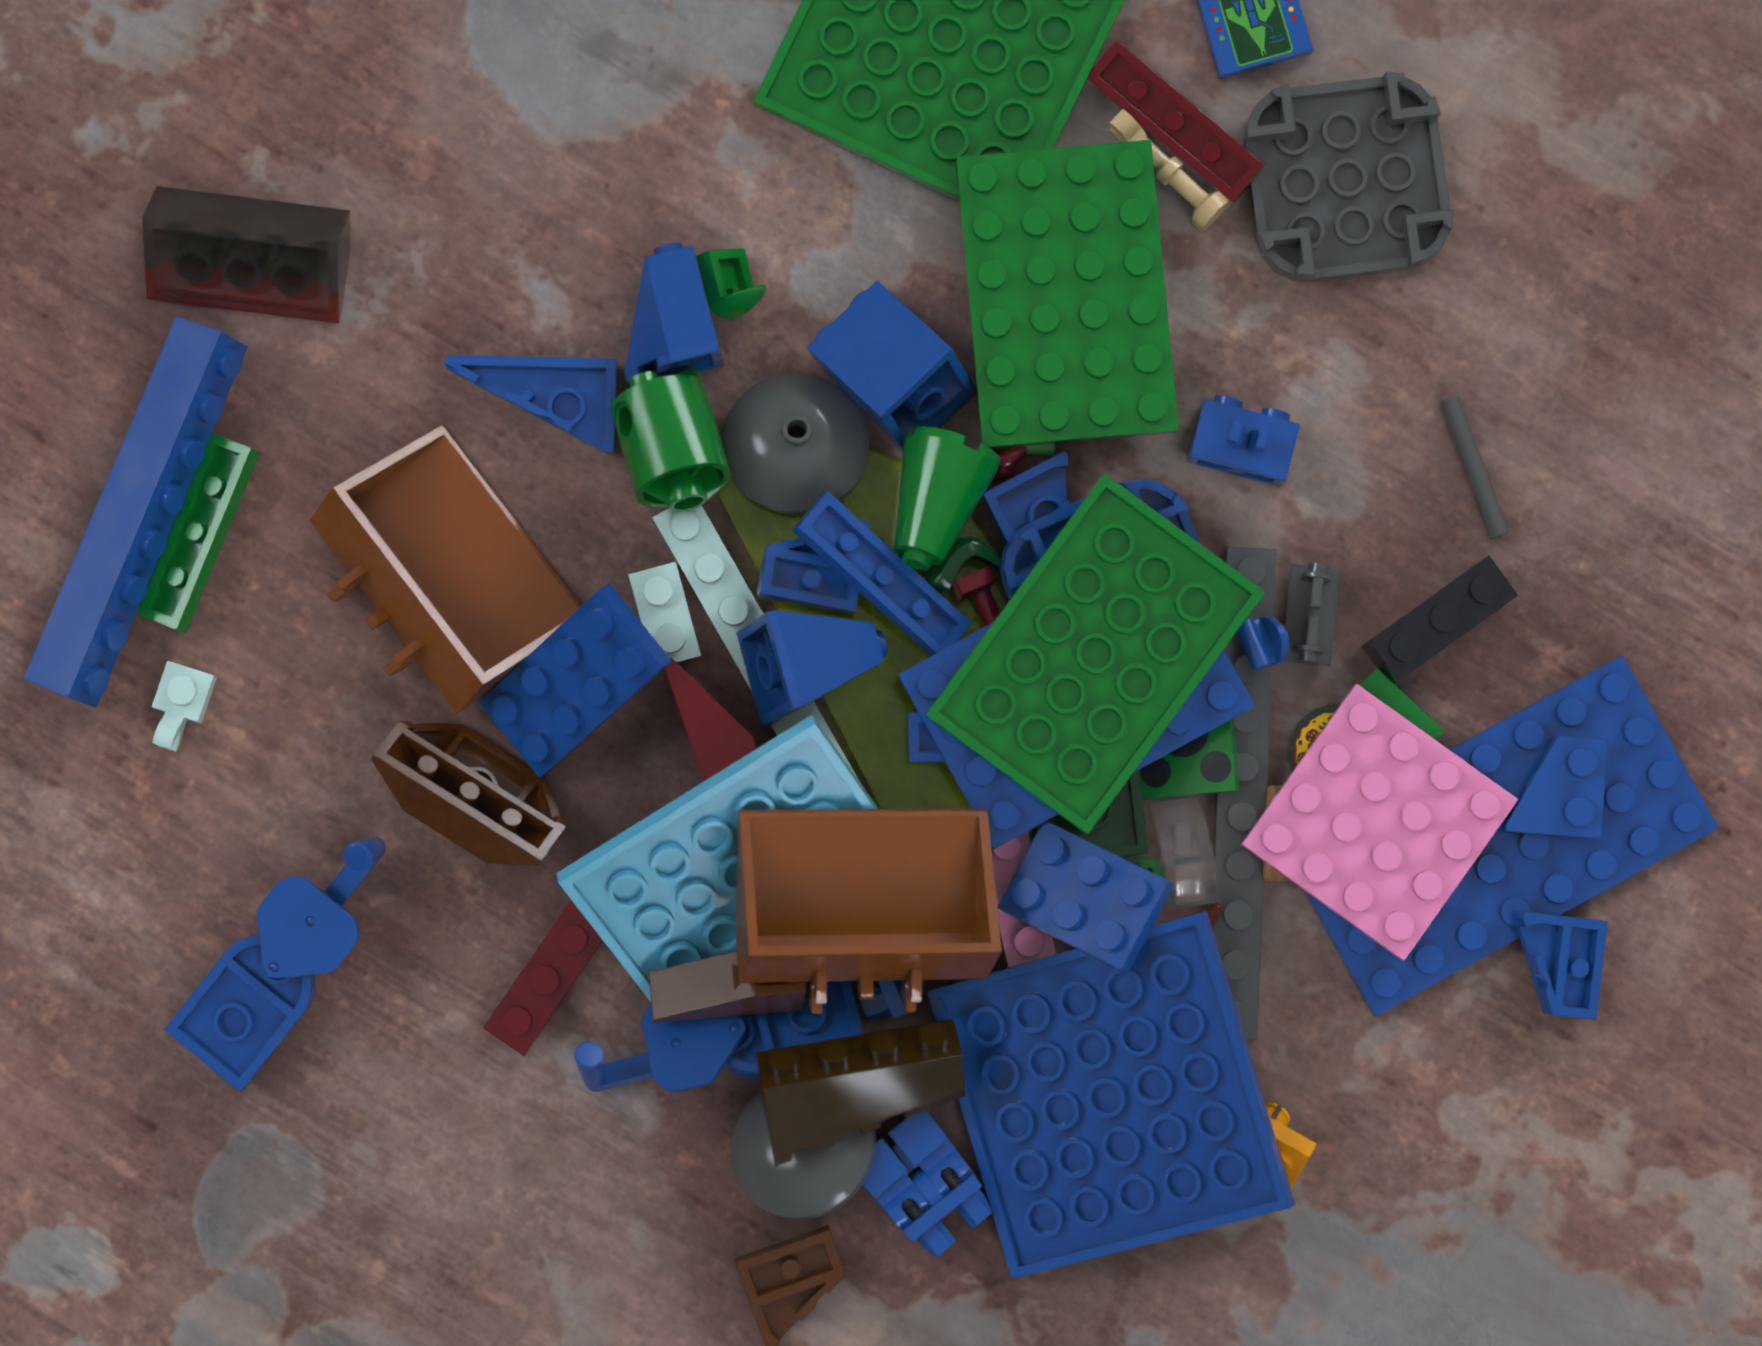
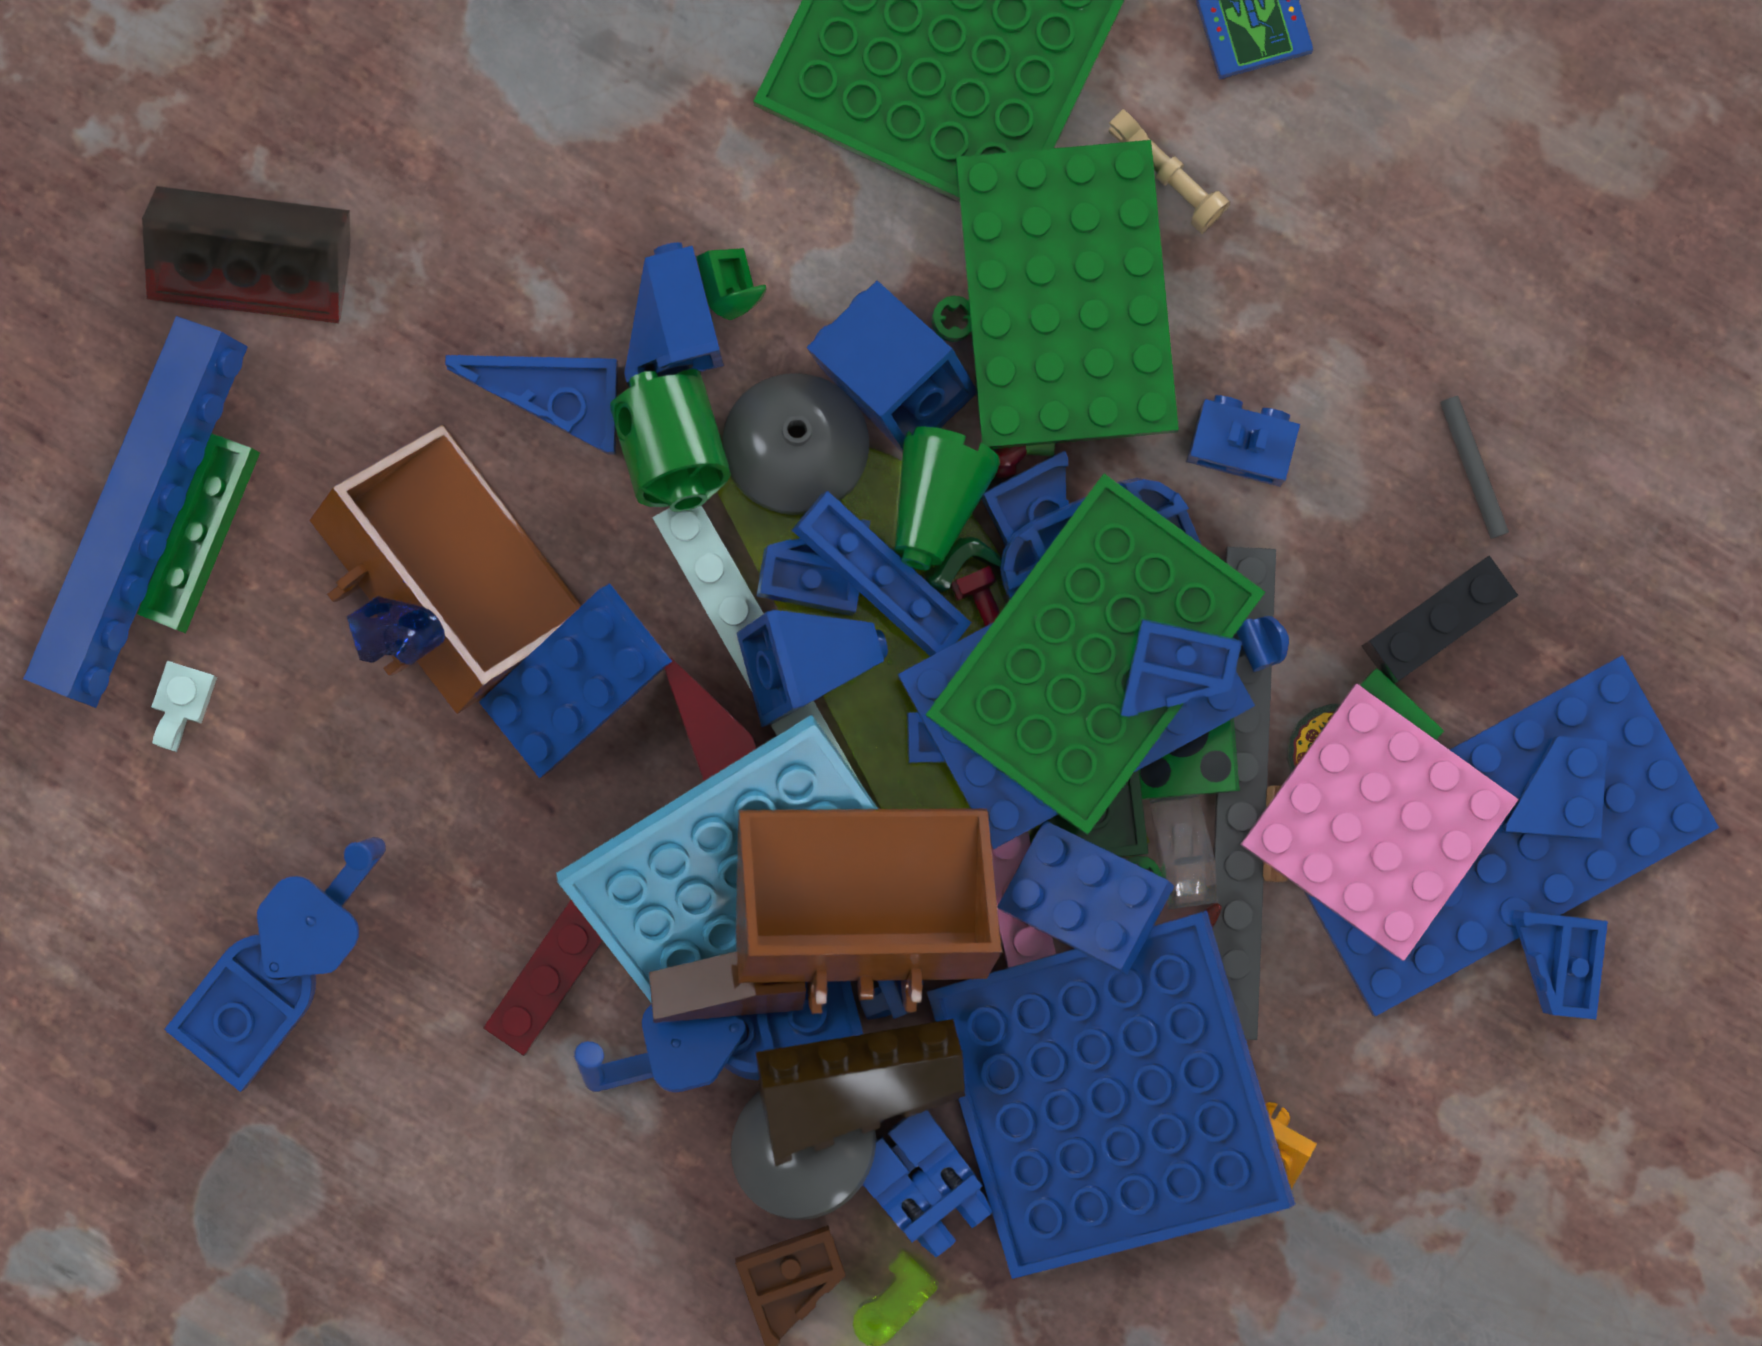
(397, 630): none -> clear blue leg
(470, 792): reddish brown wedge -> none
(666, 611): light aqua plate -> none
(883, 1316): none -> clear neon green leg
(952, 303): none -> green bush
(1175, 121): dark red plate -> none
(1177, 666): none -> blue wing
(1311, 613): dark grey hinge -> none
(1348, 178): dark grey tile -> none

